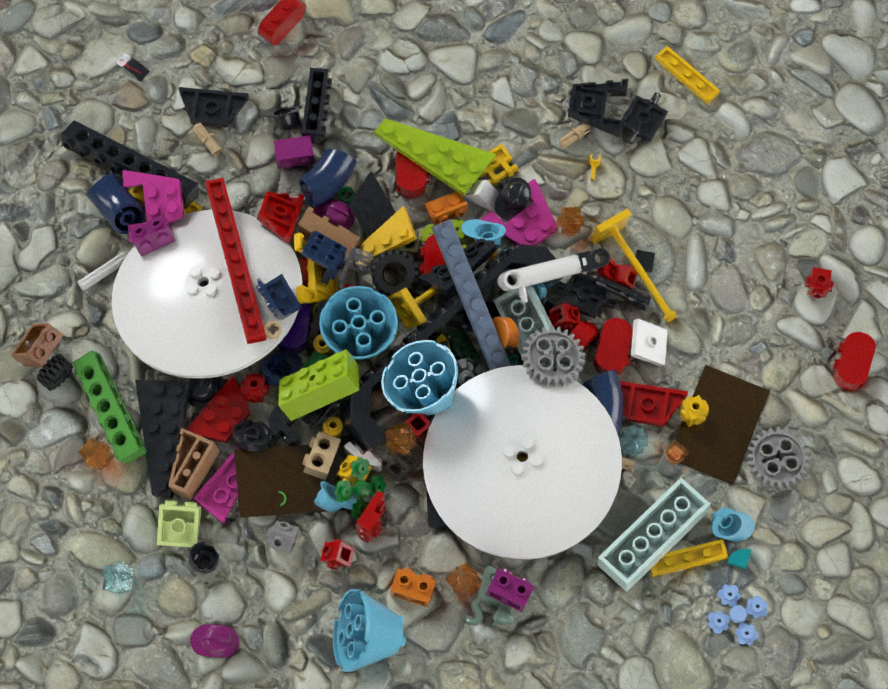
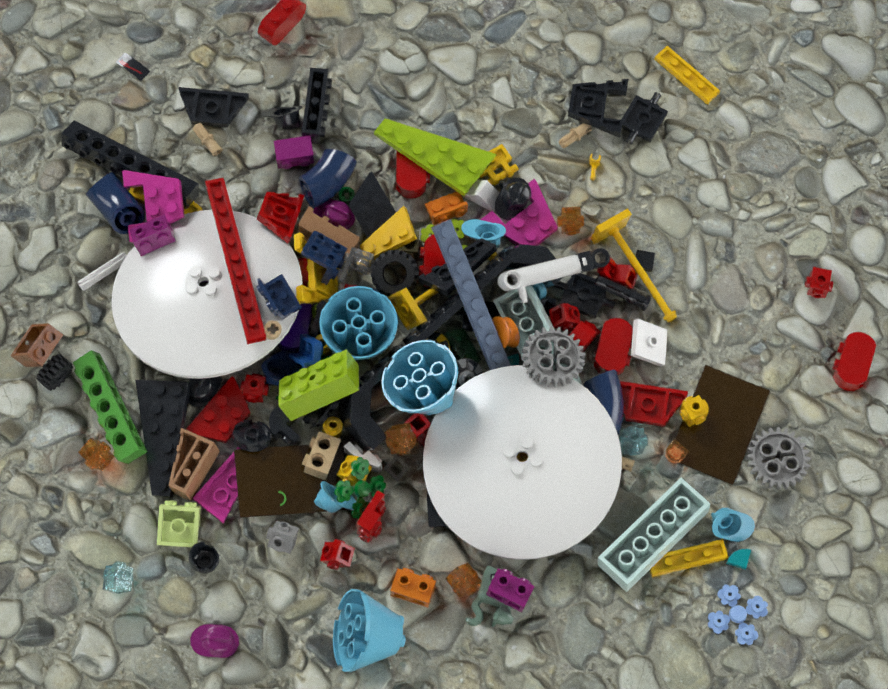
(309, 351): none -> blue bracket

